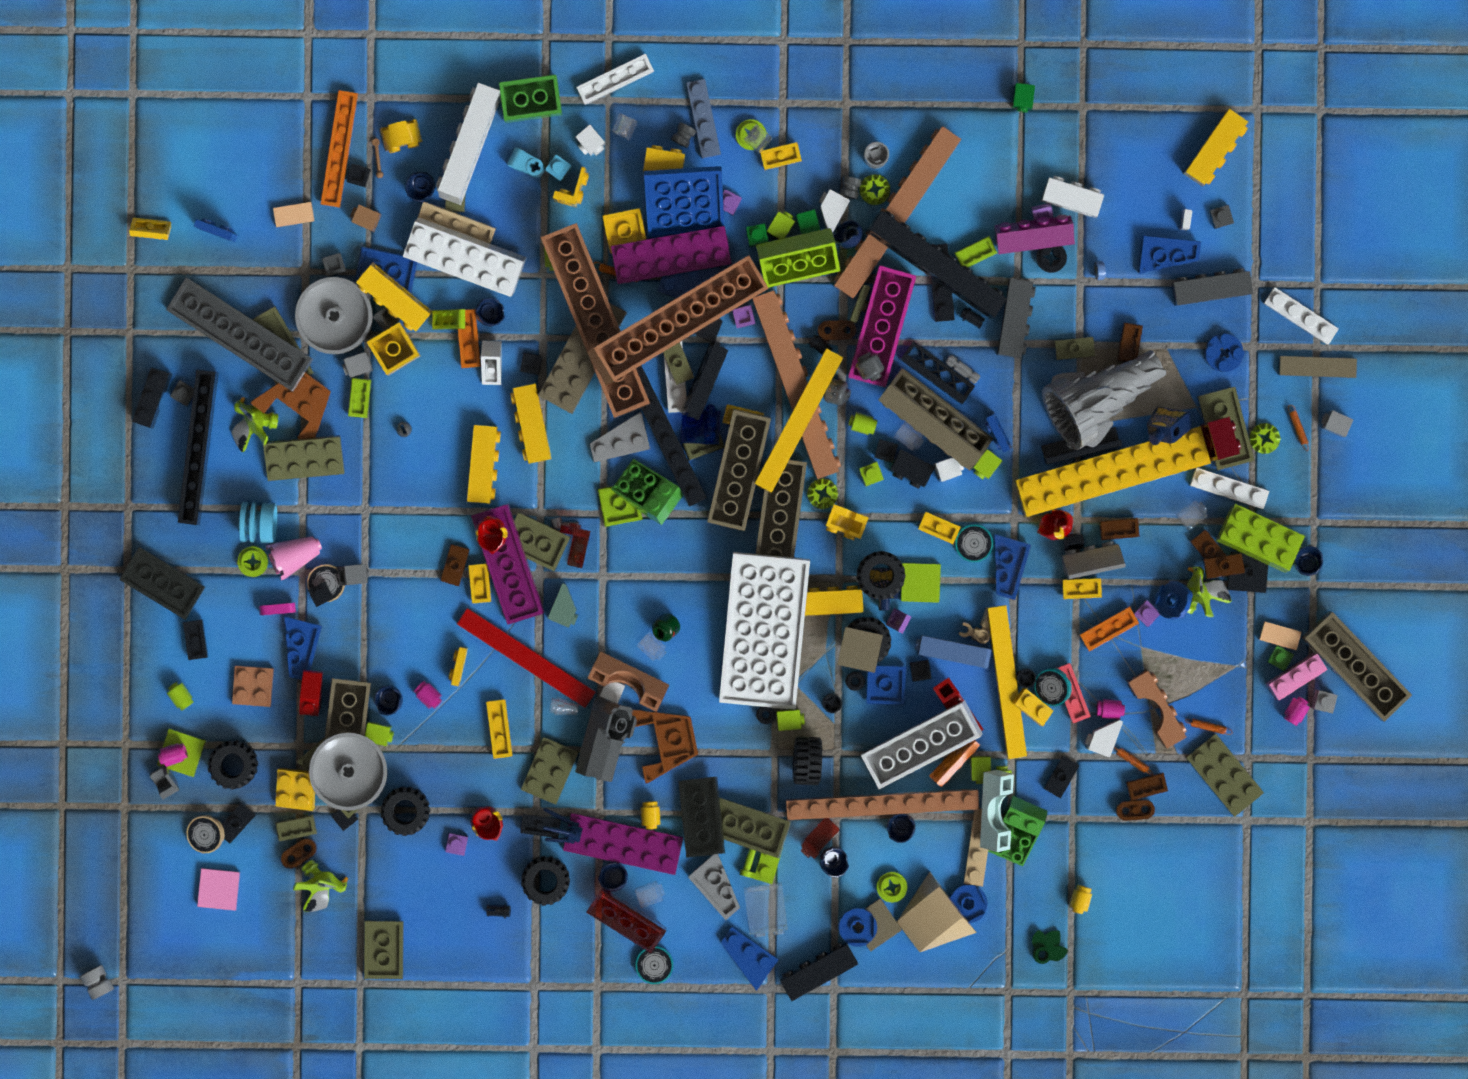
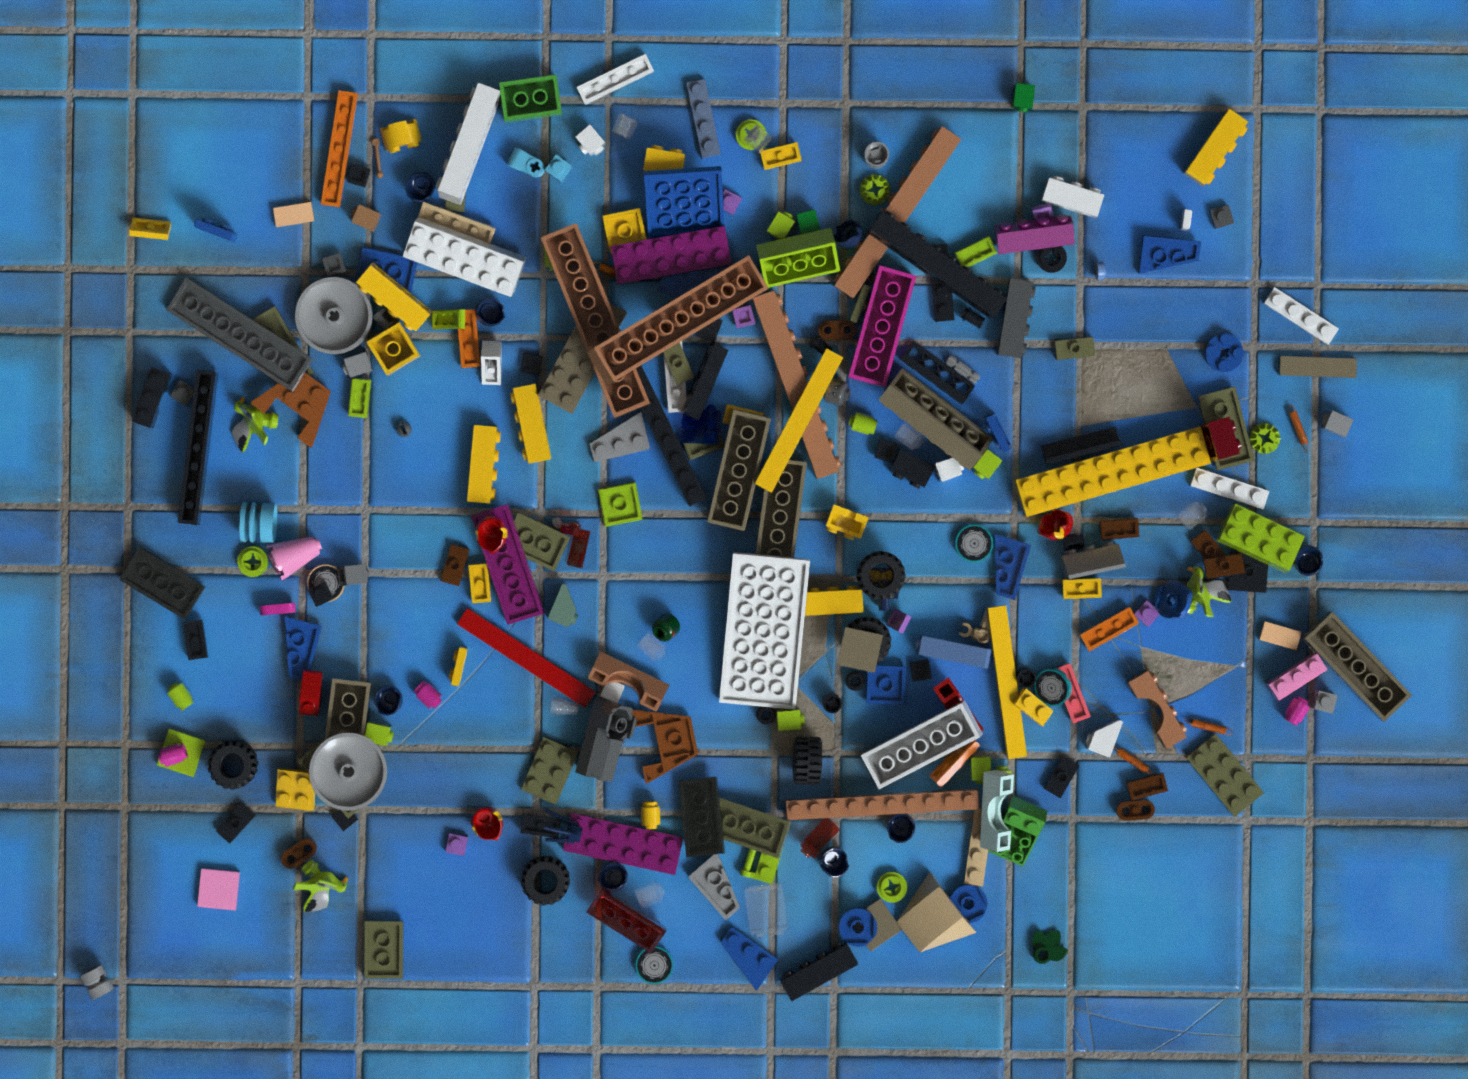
(164, 781): dark grey panel -> none
(205, 834): tile -> none
(253, 686): nougat plate -> none
(296, 828): olive plate -> none
(304, 458): olive plate -> none
(393, 822): black tyre -> none
(499, 729): yellow plate -> none
(500, 910): black pin -> none
(565, 197): yellow bracket -> none
(648, 491): bright green slope -> none
(683, 135): dark grey wheel -> none
(756, 235): green brick -> none
(831, 490): lime gear -> none
(832, 208): white slope -> none
(850, 187): dark grey wheel -> none
(869, 366): dark grey head -> none
(871, 474): lime brick -> none
(921, 583): lime tile -> none
(939, 527): yellow plate -> none
(1081, 899): yellow brick -> none
(1084, 404): light grey cone -> none
(1110, 709): dark pink brick -> none
(1129, 342): reddish brown plate -> none
(1168, 425): dark blue torso -> none
(1212, 288): dark grey brick -> none
(1280, 658): bright green plate -> none

